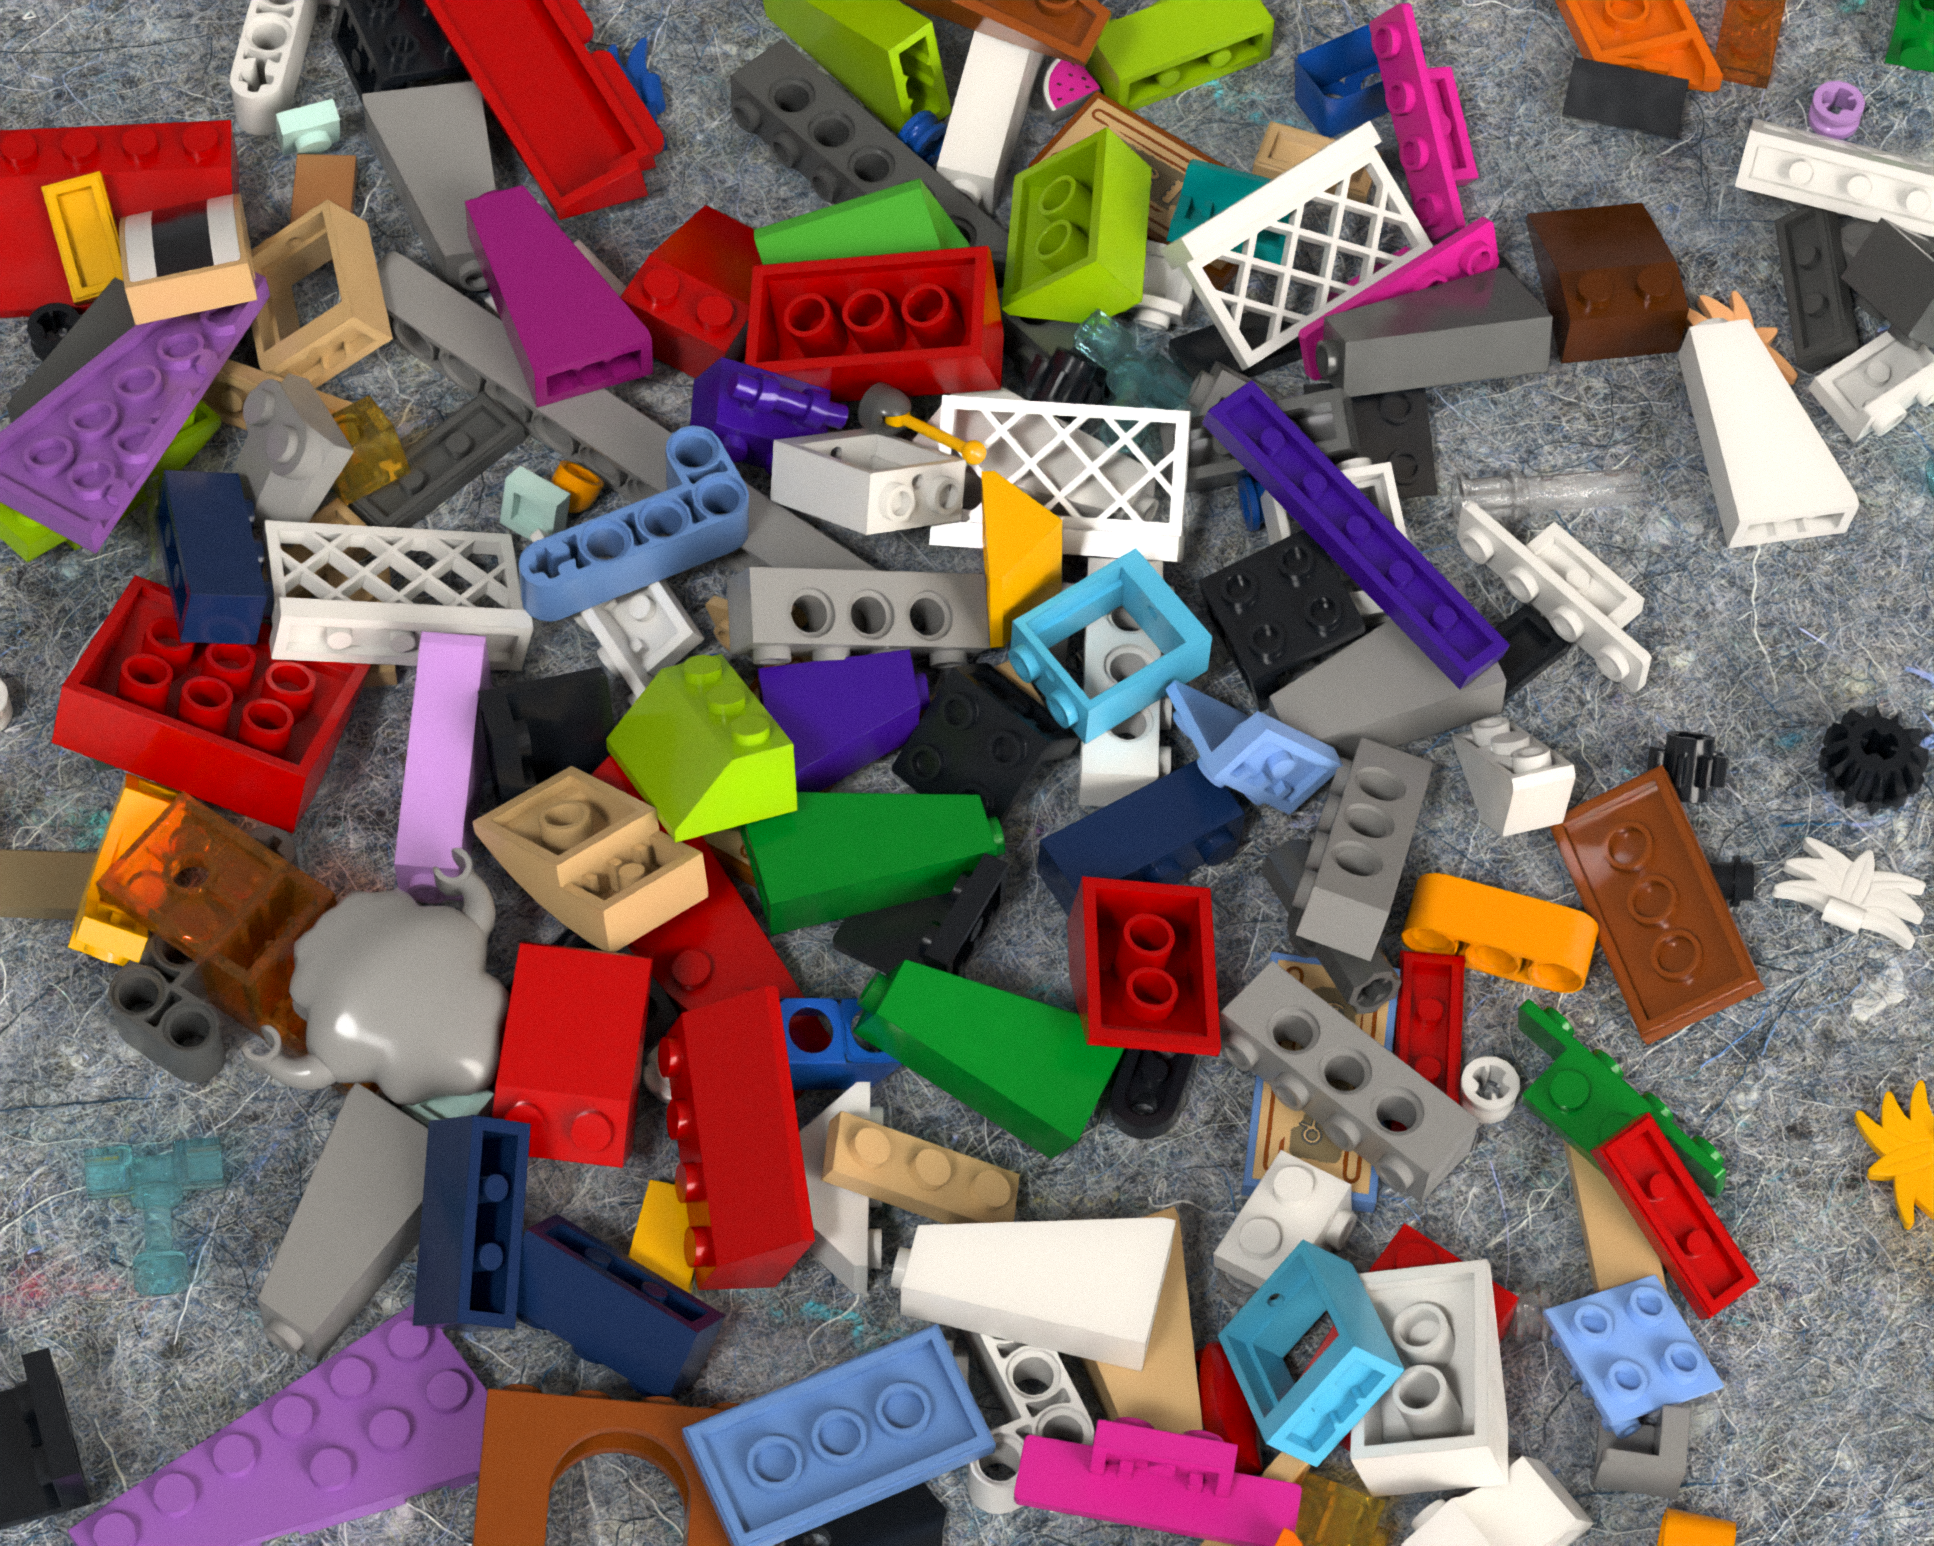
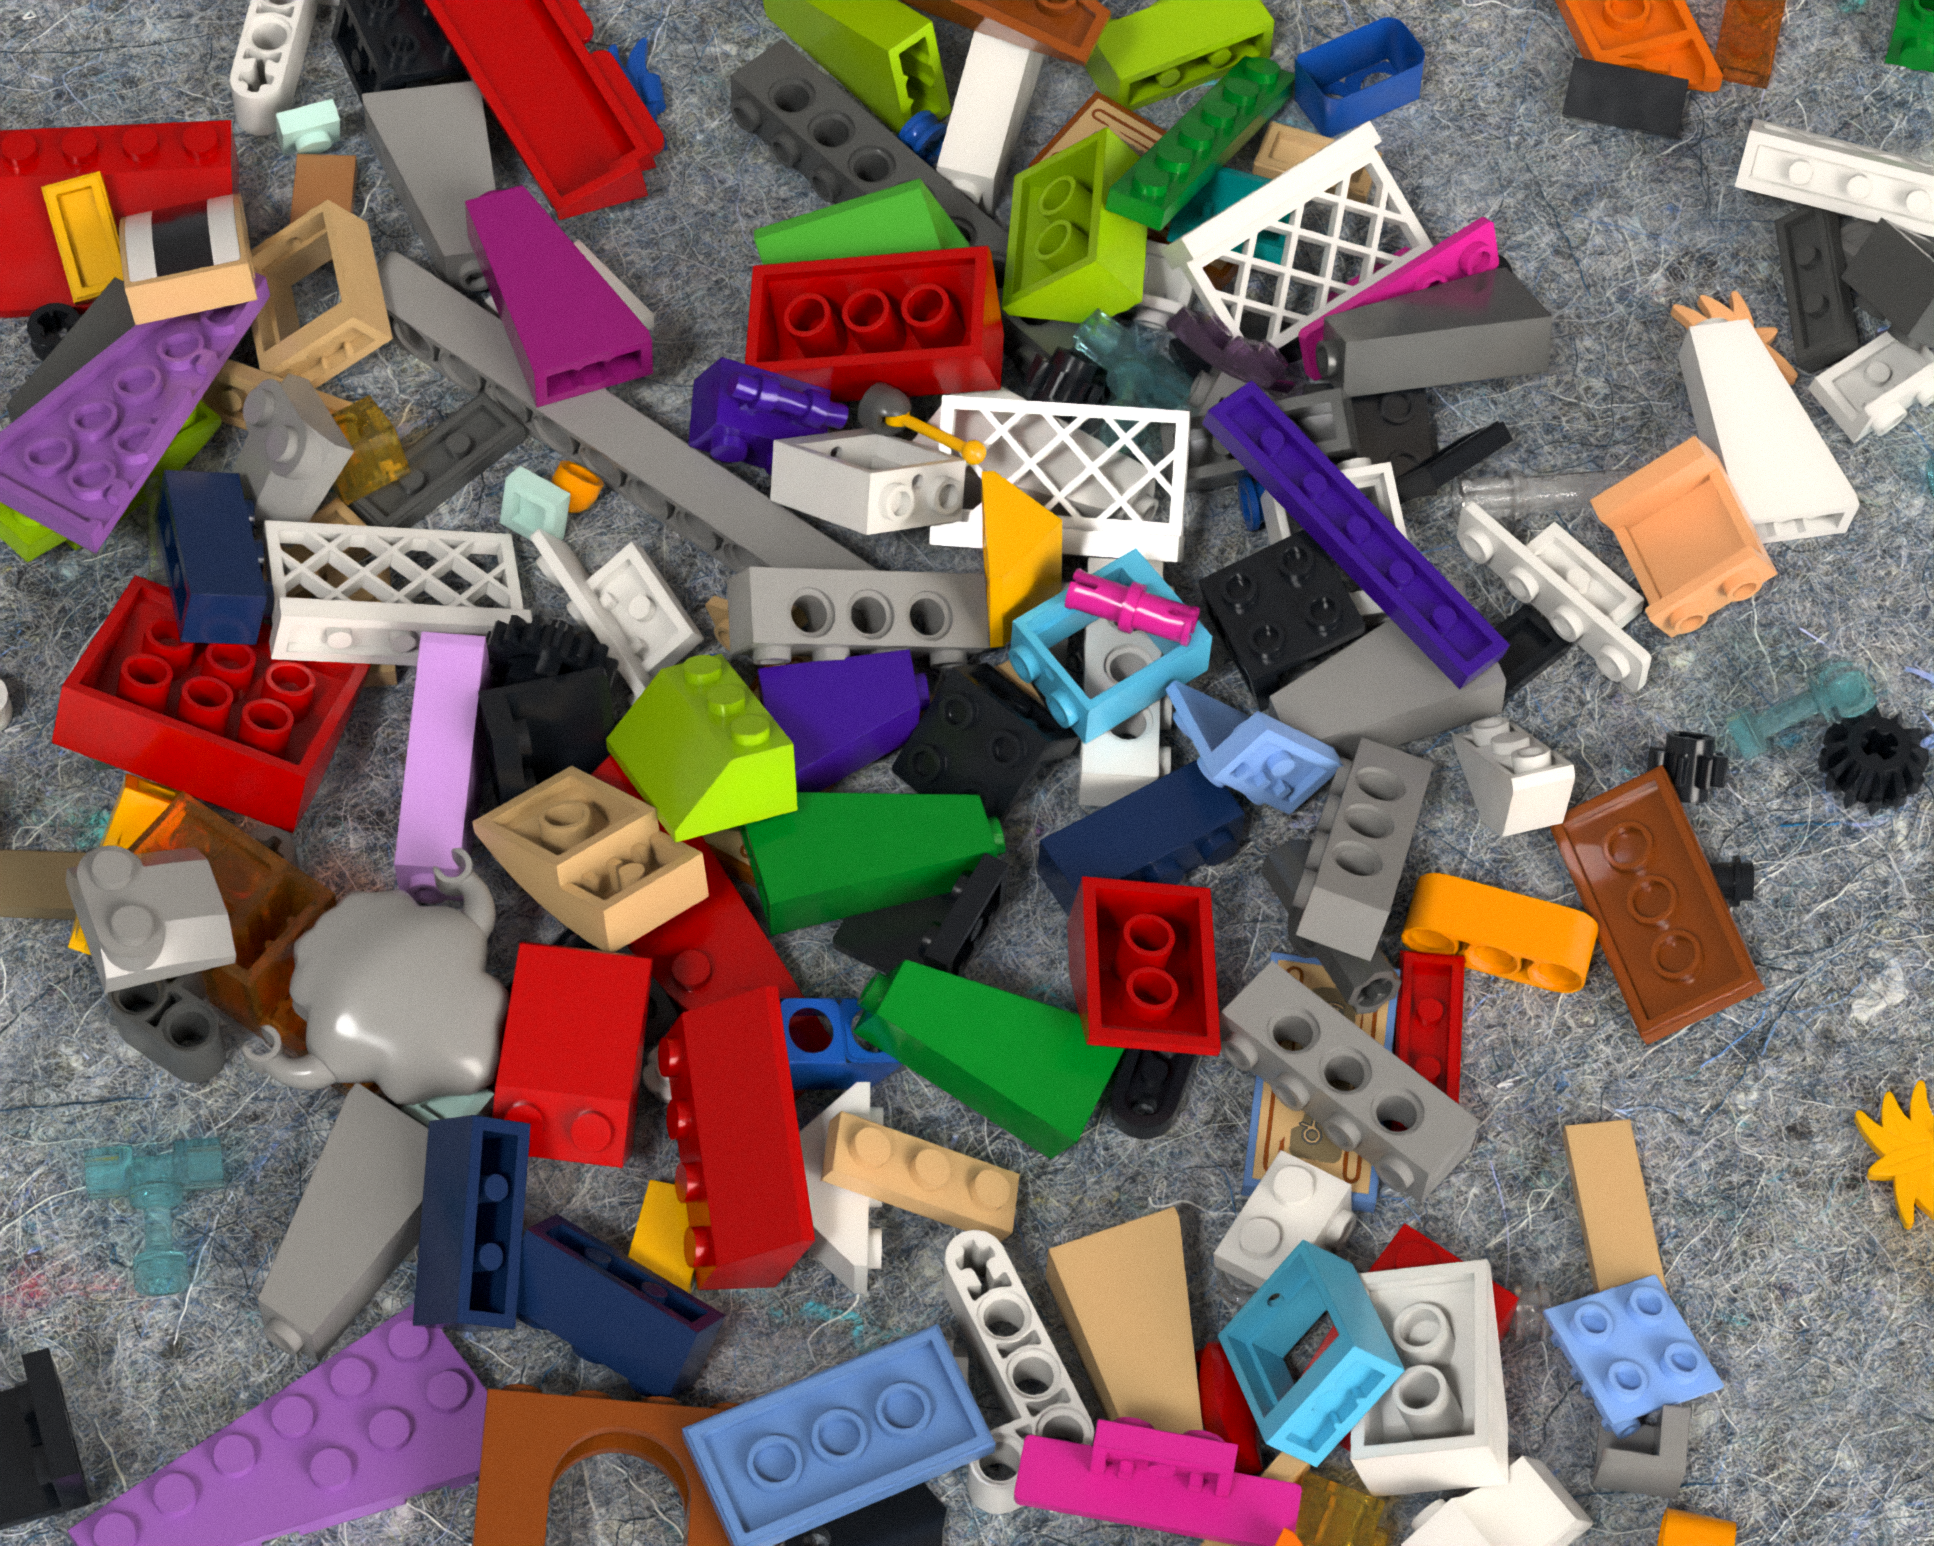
(149, 914): none -> light grey slope
(540, 650): none -> black gear
(564, 571): medium blue beam -> none
(697, 292): red slope -> none
(1042, 1283): white slope -> none
(1066, 89): dark pink tile -> none
(1132, 607): none -> dark pink pin
(1201, 142): none -> green plate
(1240, 359): none -> clear purple slope
(1426, 123): dark pink bracket -> none
(1451, 461): none -> black tile
(1491, 1069): white bush -> none
(1589, 1101): green bracket -> none
(1608, 282): reddish brown slope -> none
(1674, 1216): red tile -> none
(1685, 537): none -> light nougat panel
(1837, 686): none -> clear light blue bar
(1840, 95): lavender bush -> none
(1852, 892): white piece -> none

